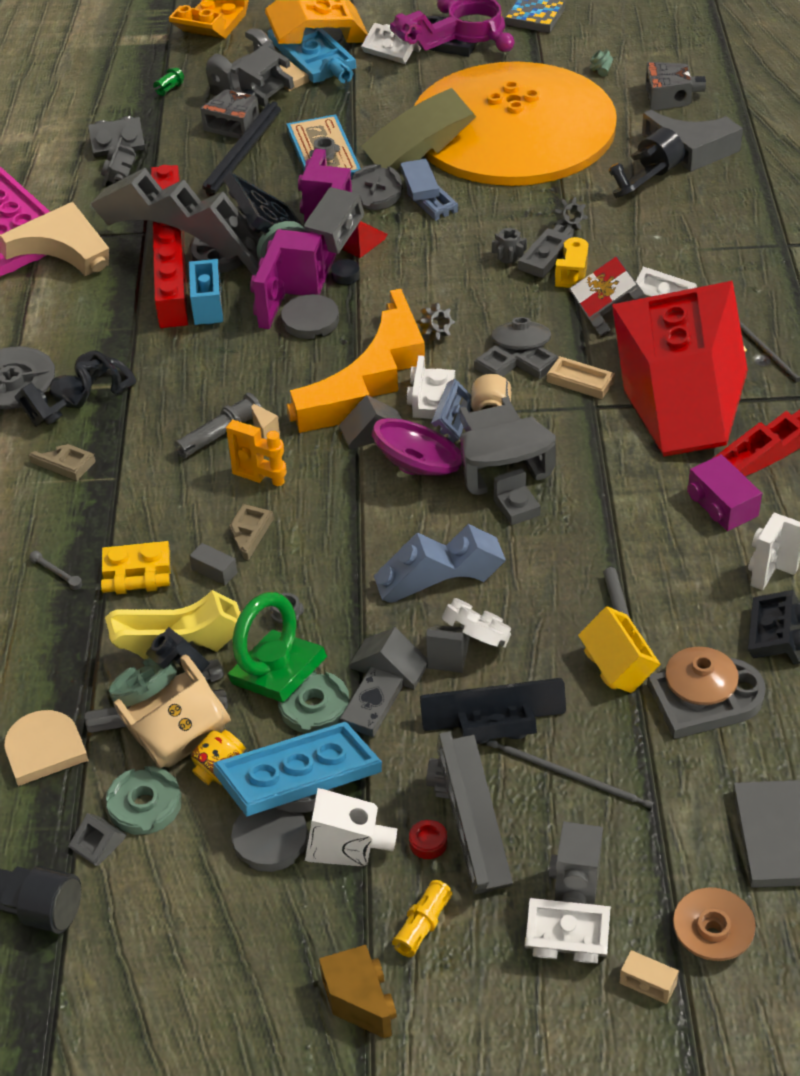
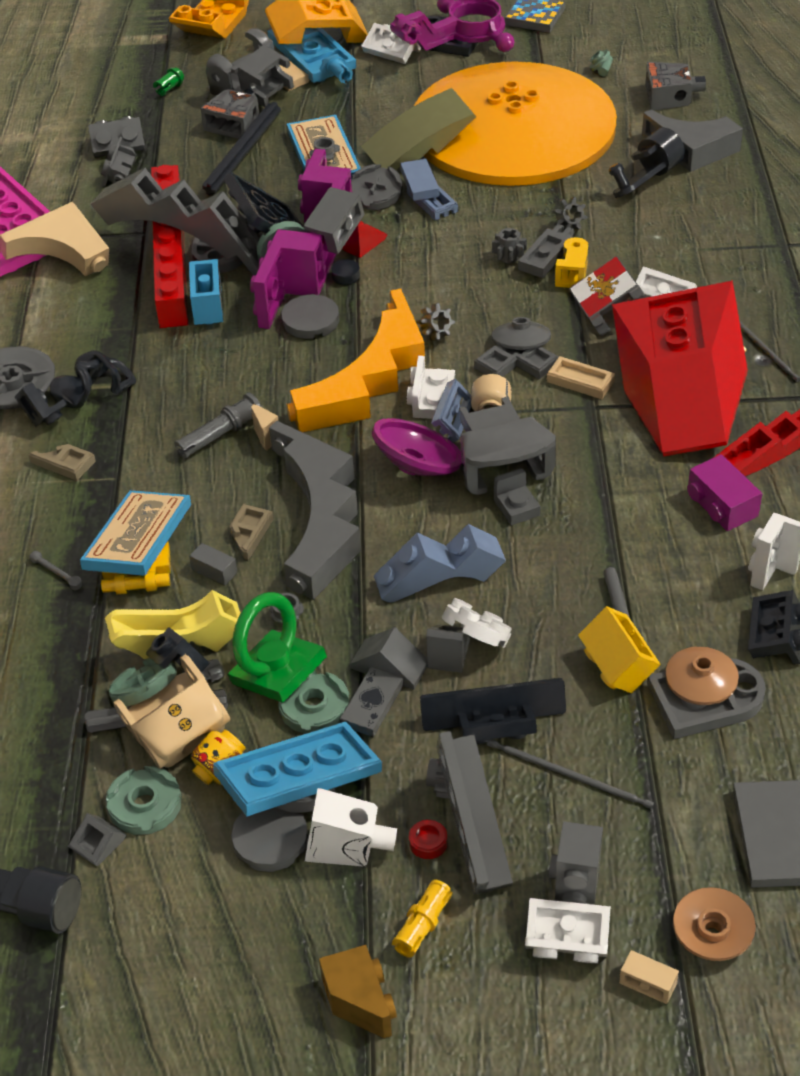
(43, 745): tan tile -> none
(136, 533): none -> tile
(248, 453): light orange plate -> none
(329, 537): none -> dark grey arch
(359, 423): dark grey slope -> none

